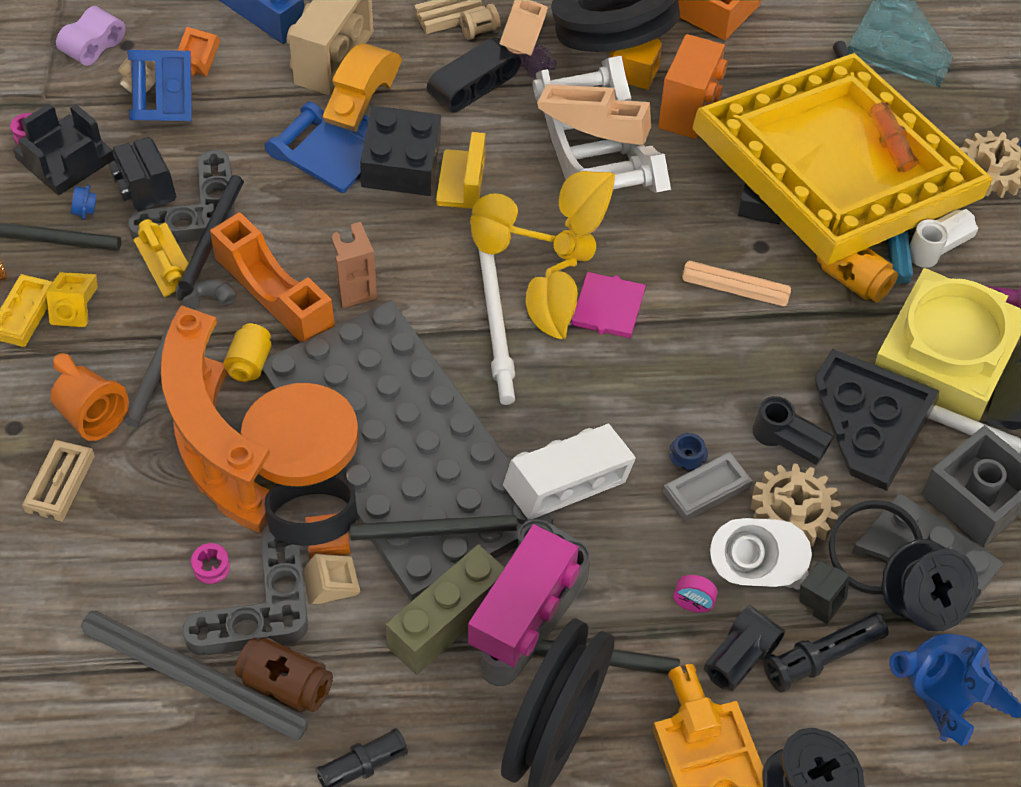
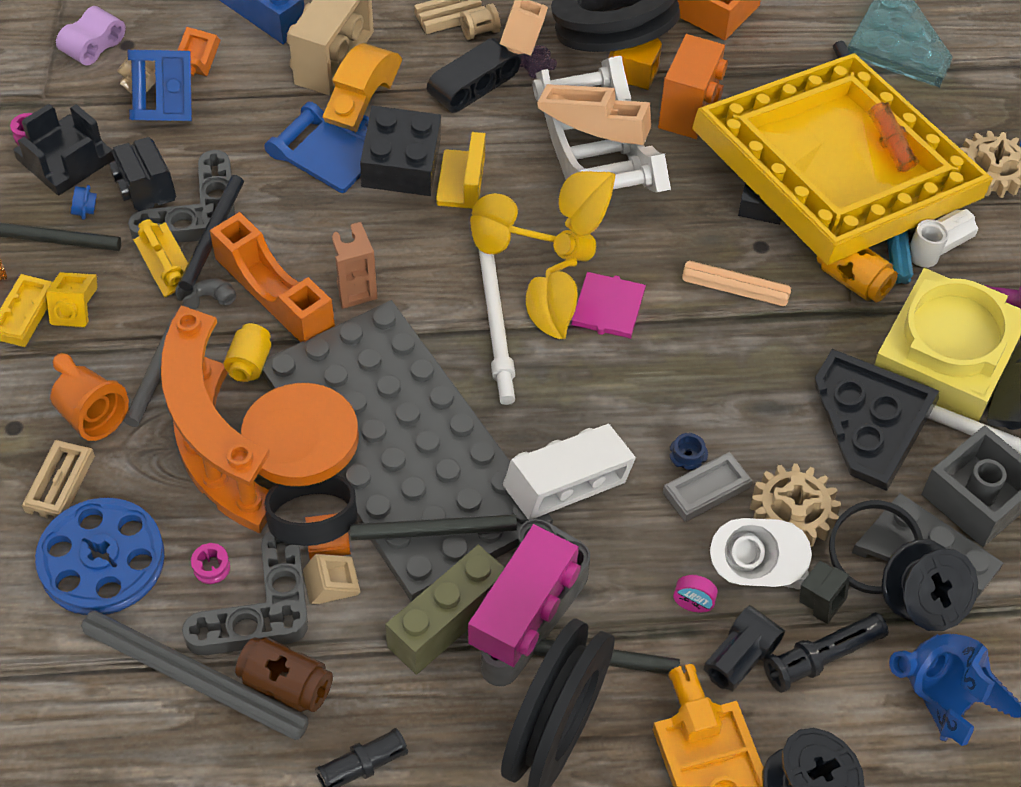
(96, 571): none -> blue wedge
(790, 430): black piece -> none

